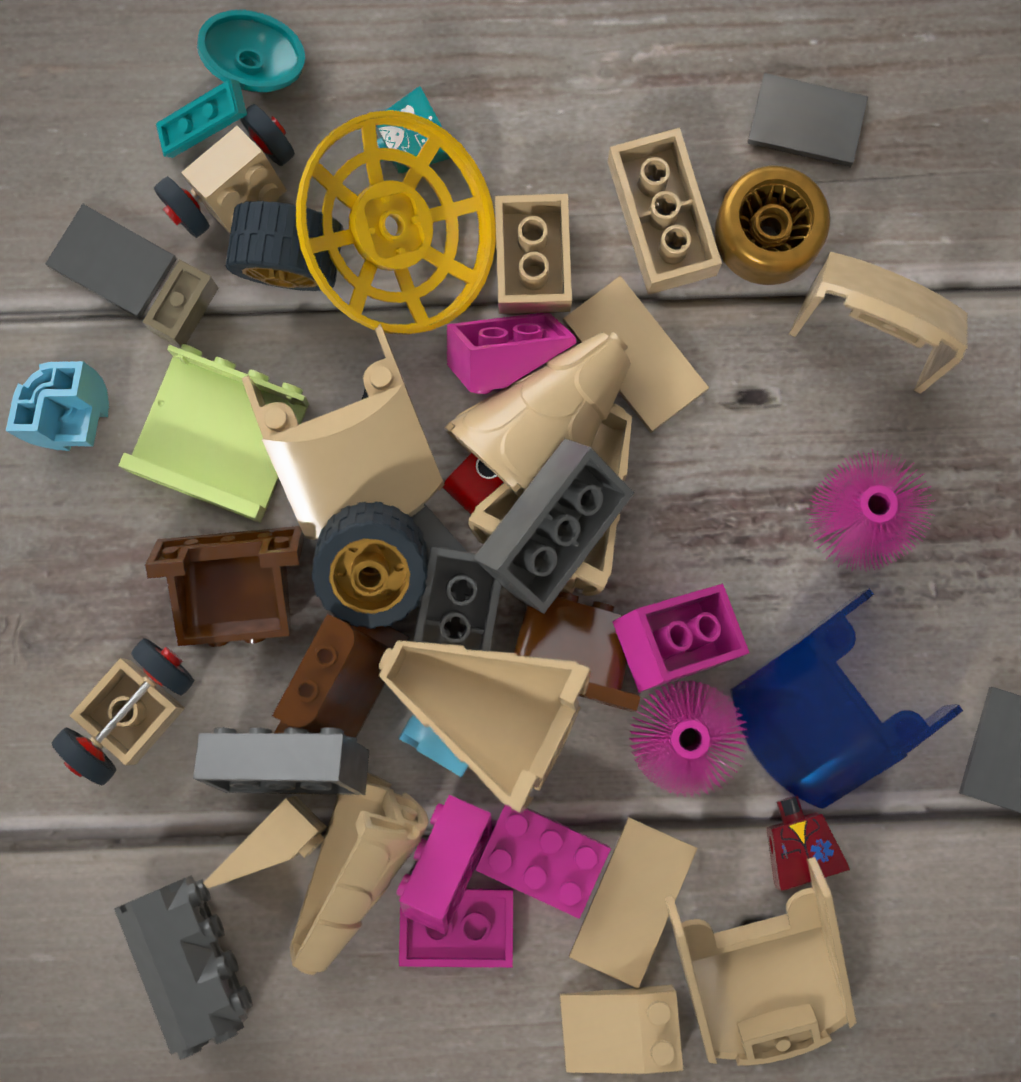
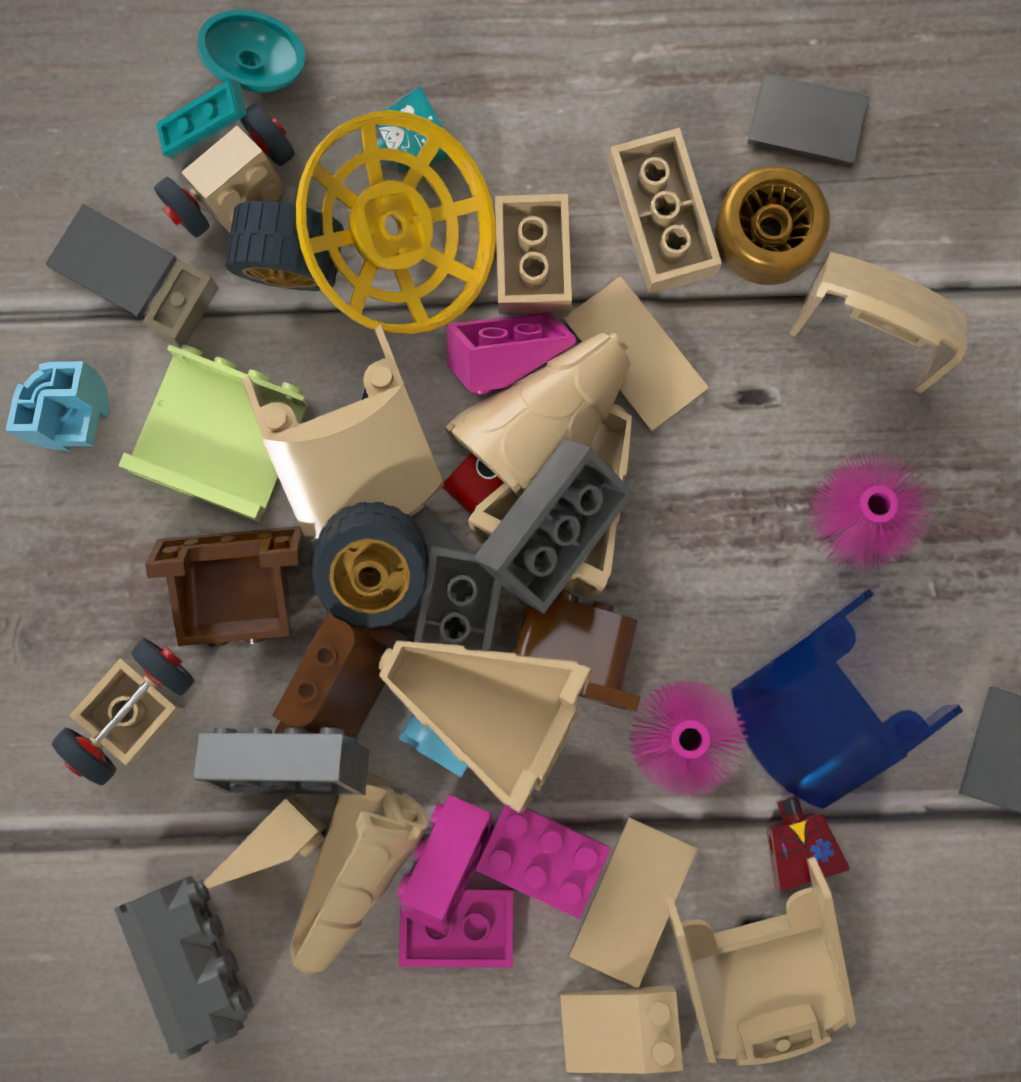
(680, 637): dark pink brick -> none

